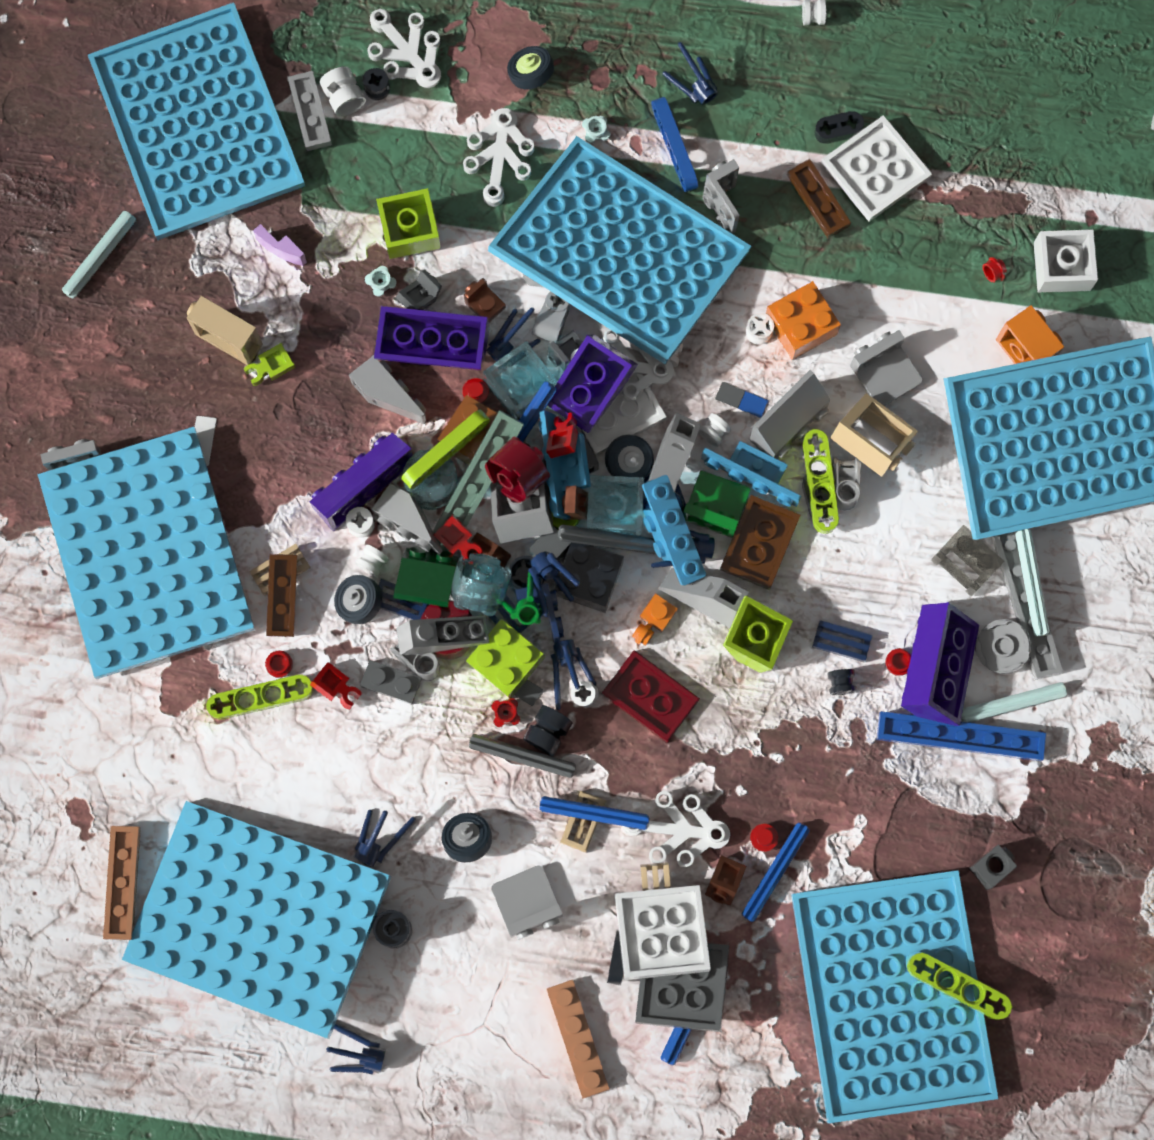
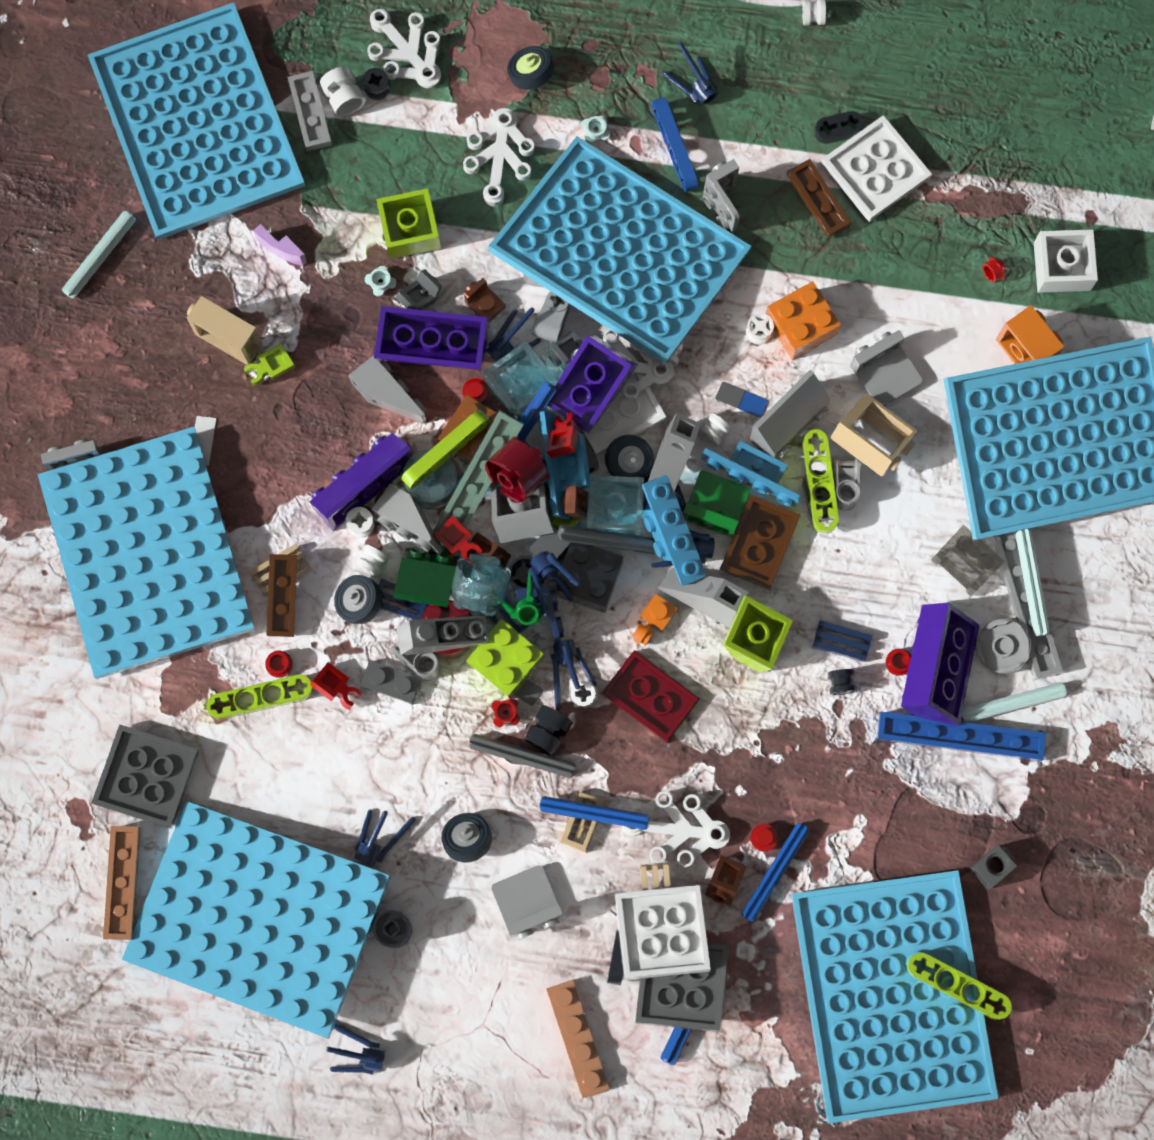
(145, 776): none -> dark grey plate

